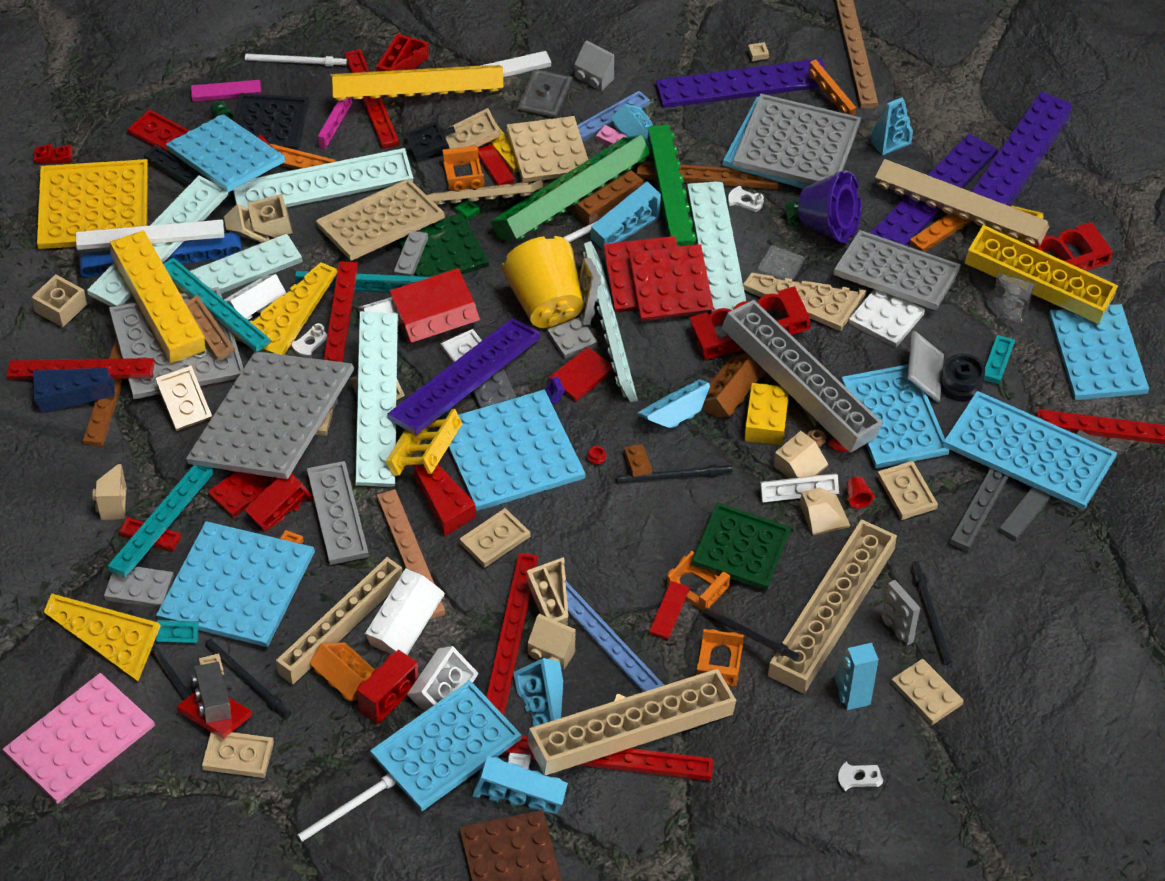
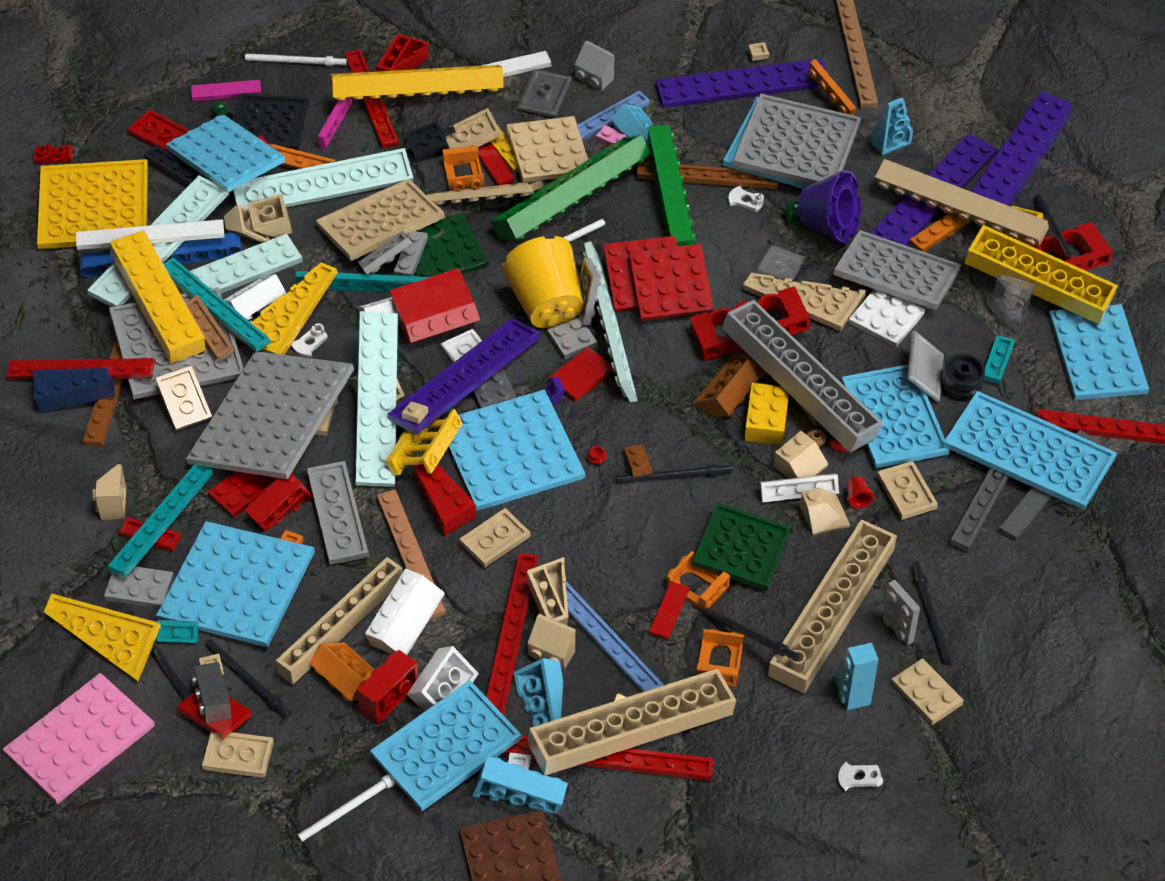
(59, 300): tan brick -> none
(341, 311): red plate -> none
(385, 253): none -> light grey plate
(414, 412): none -> tan plate
(468, 209): green tile -> none
(606, 198): dark orange slope -> none
(628, 216): medium azure wedge -> none
(678, 405): medium azure wedge -> none
(717, 241): light aqua plate -> none
(1044, 208): none -> black bar

